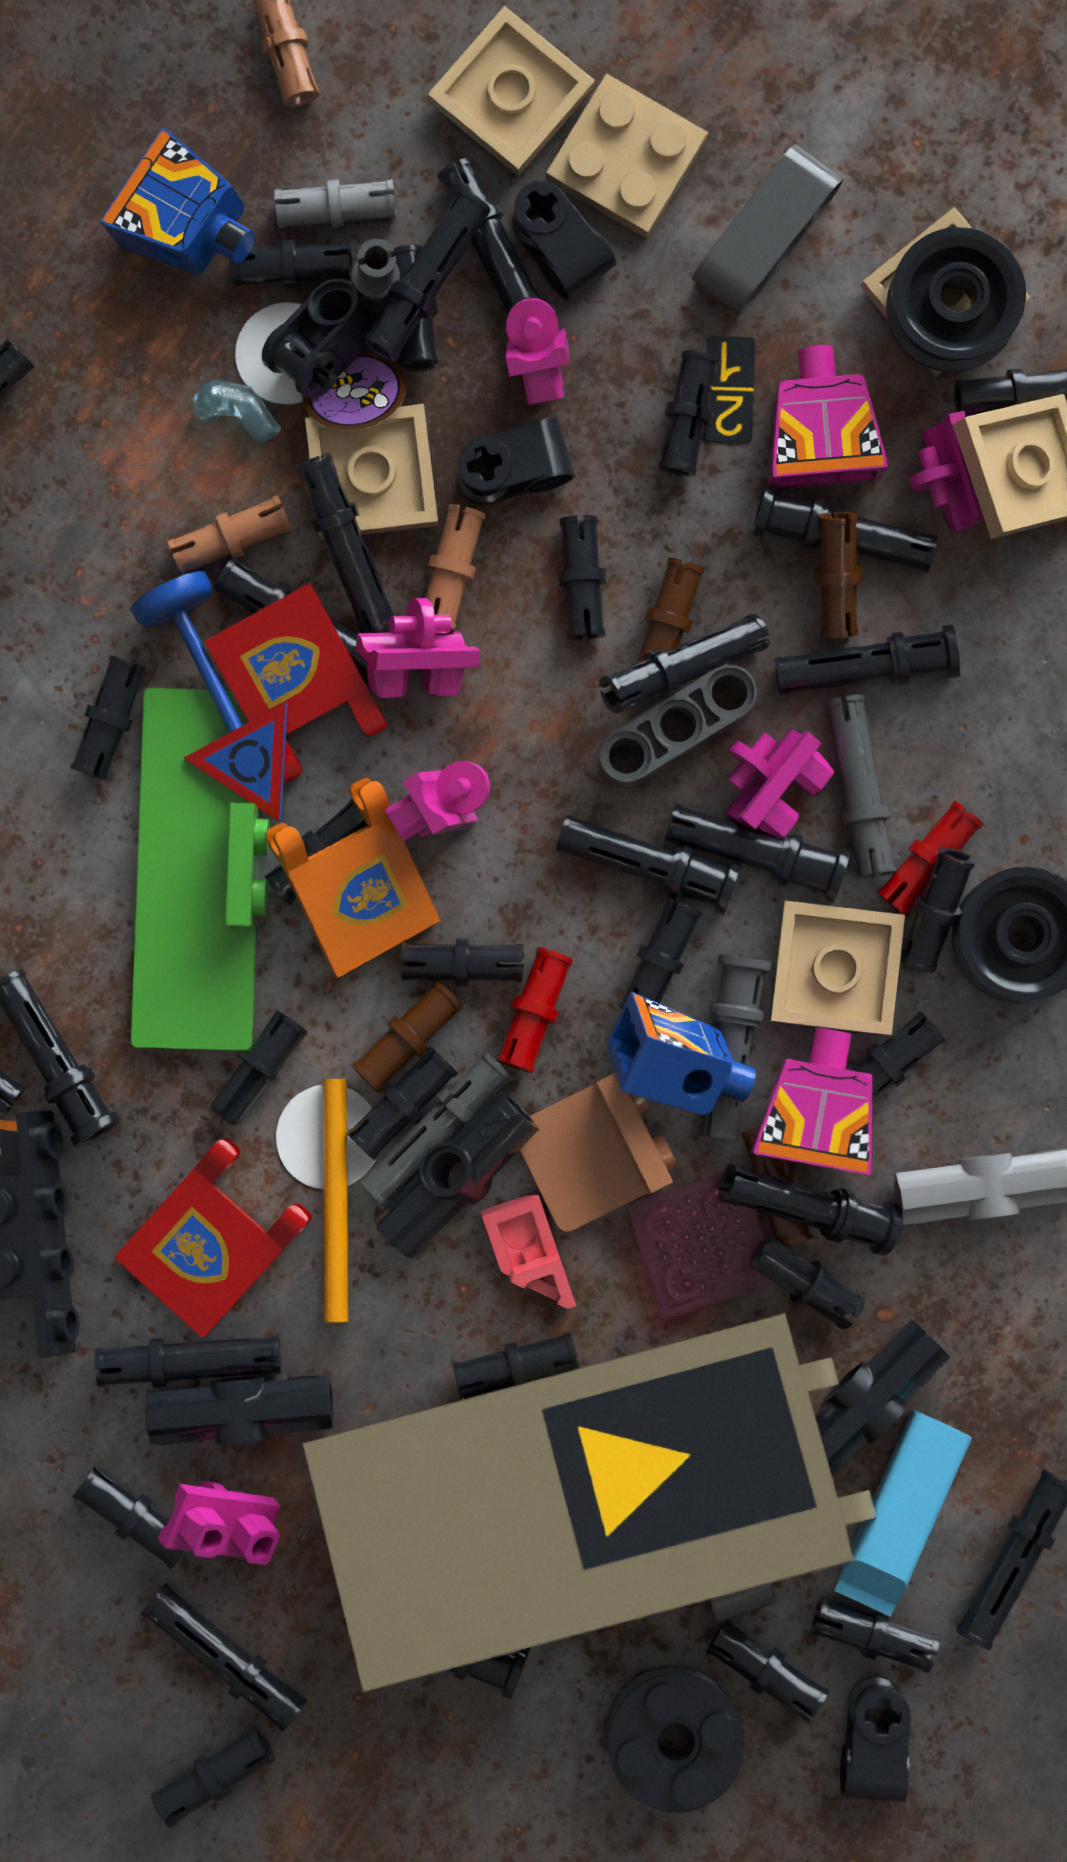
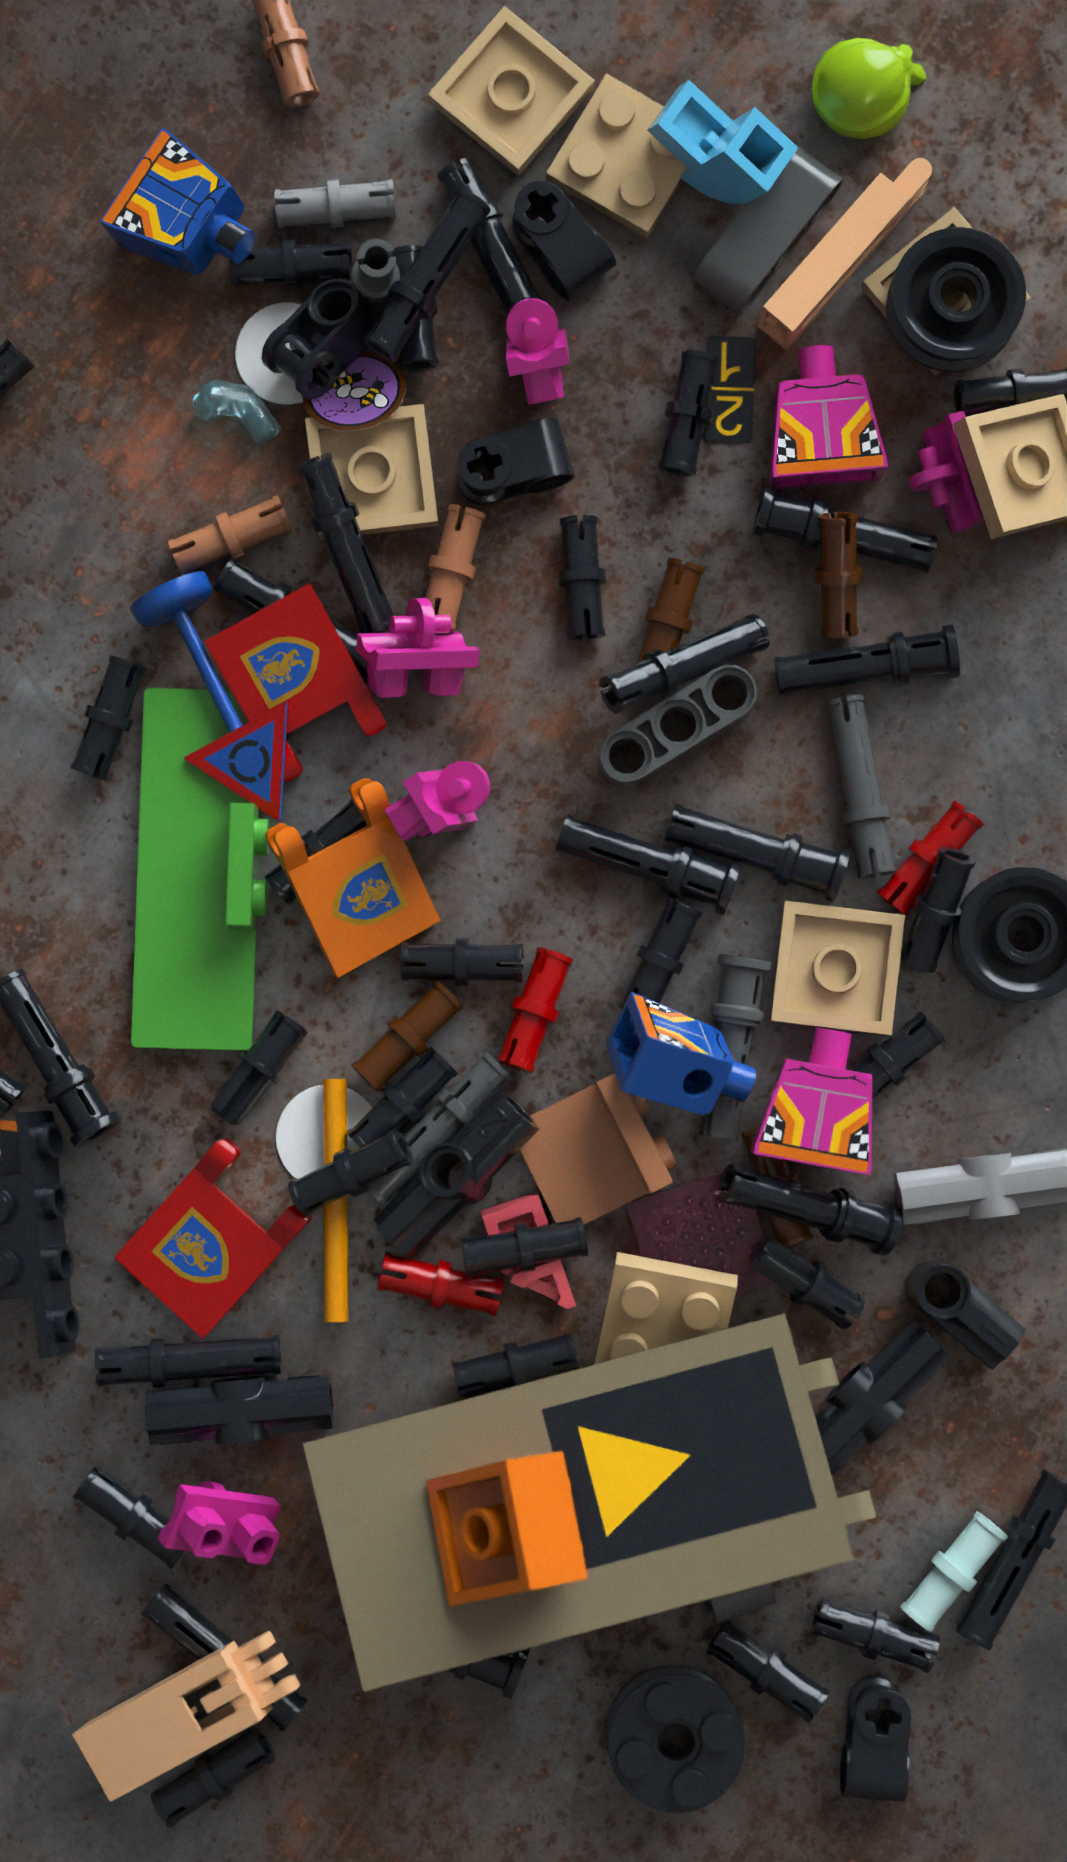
(159, 1728): none -> light nougat hinge
(350, 1172): none -> black pin
(439, 1284): none -> red pin
(506, 1528): none -> orange slope
(524, 1247): none -> black pin
(661, 1304): none -> tan plate
(722, 156): none -> medium azure brick
(766, 774): dark pink hips -> none
(842, 253): none -> light nougat hinge
(864, 86): none -> lime hat
(906, 1511): medium azure piece -> none
(953, 1571): none -> light aqua pin
(966, 1314): none -> black piece

